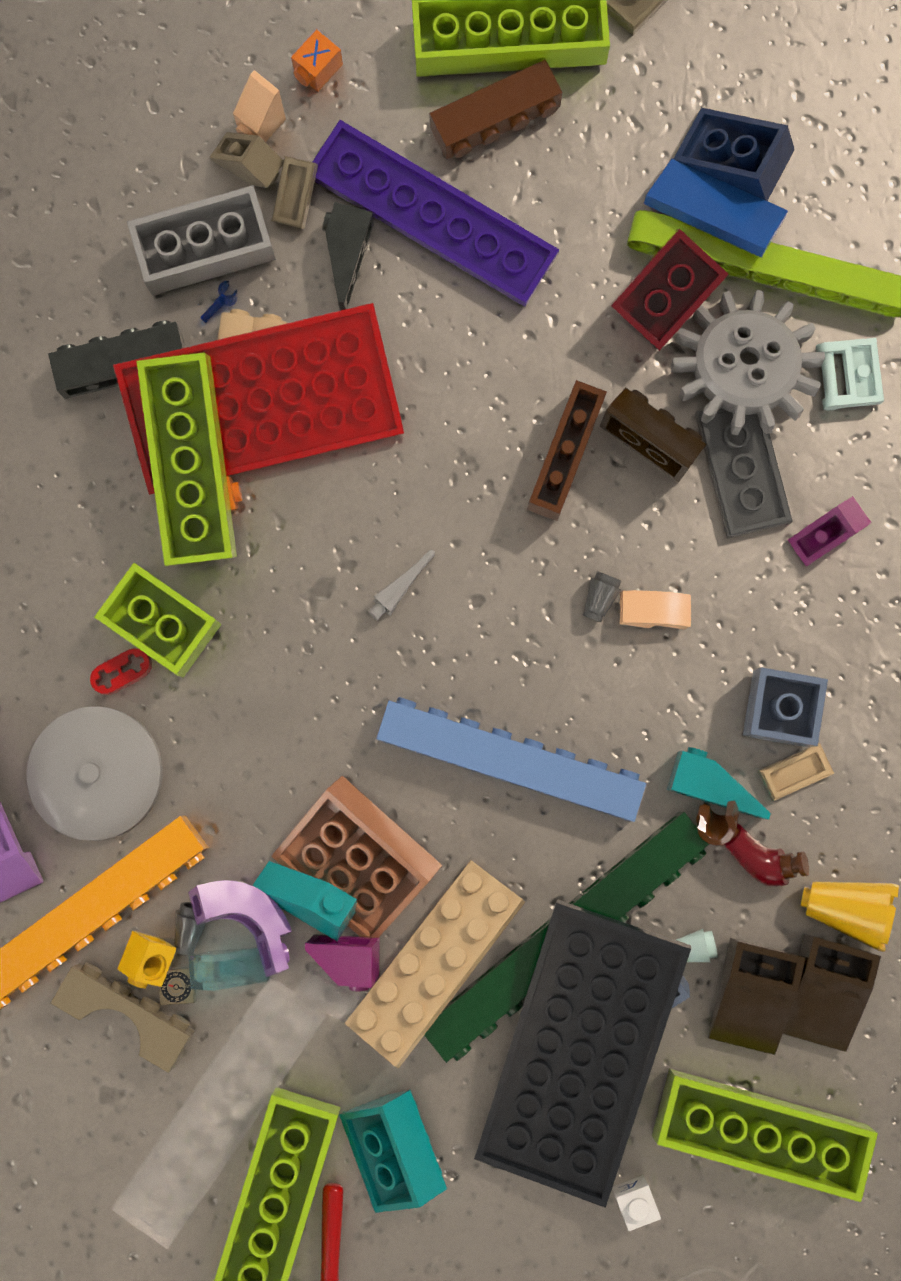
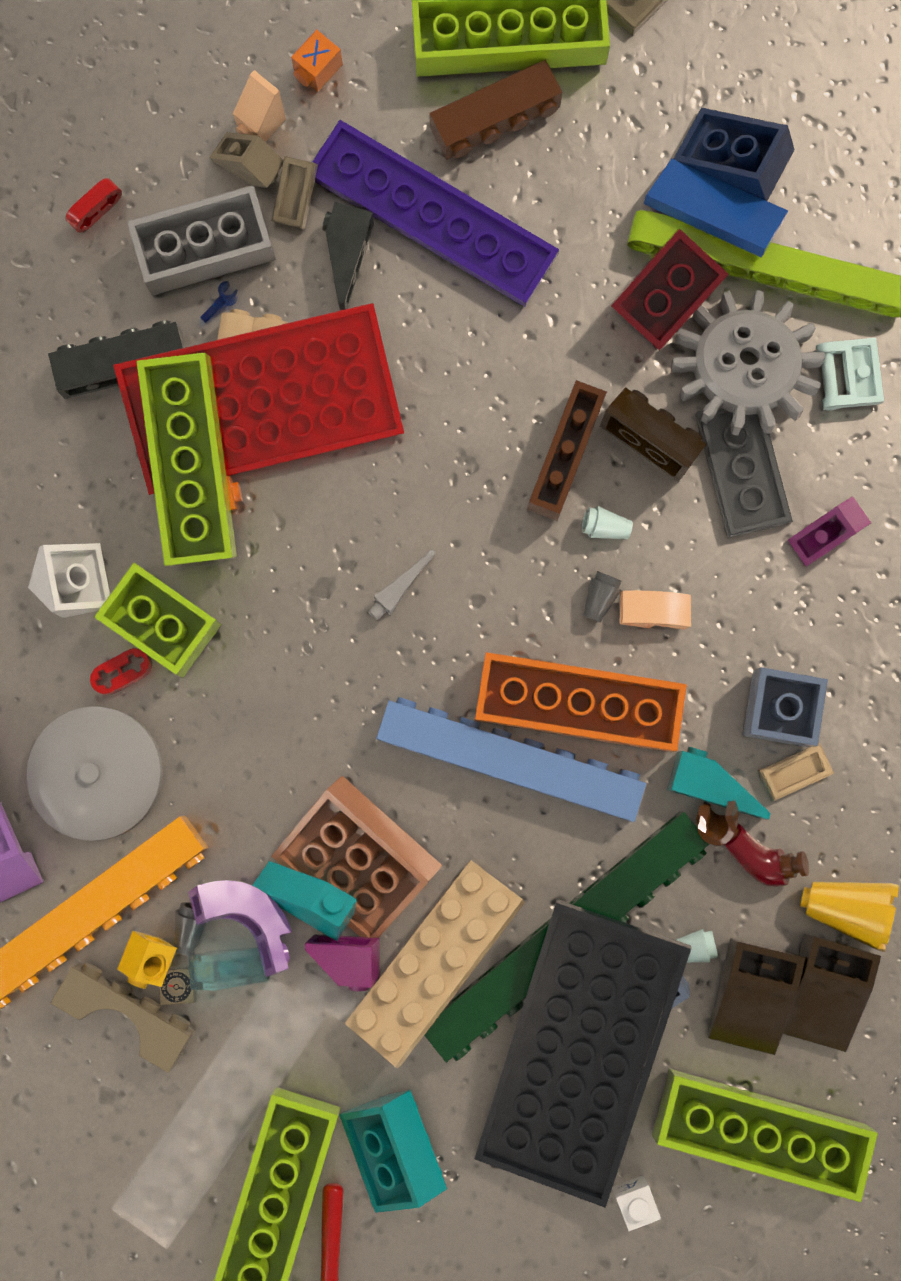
(70, 578): none -> white slope
(93, 205): none -> red beam
(580, 702): none -> orange brick
(605, 524): none -> light aqua cone

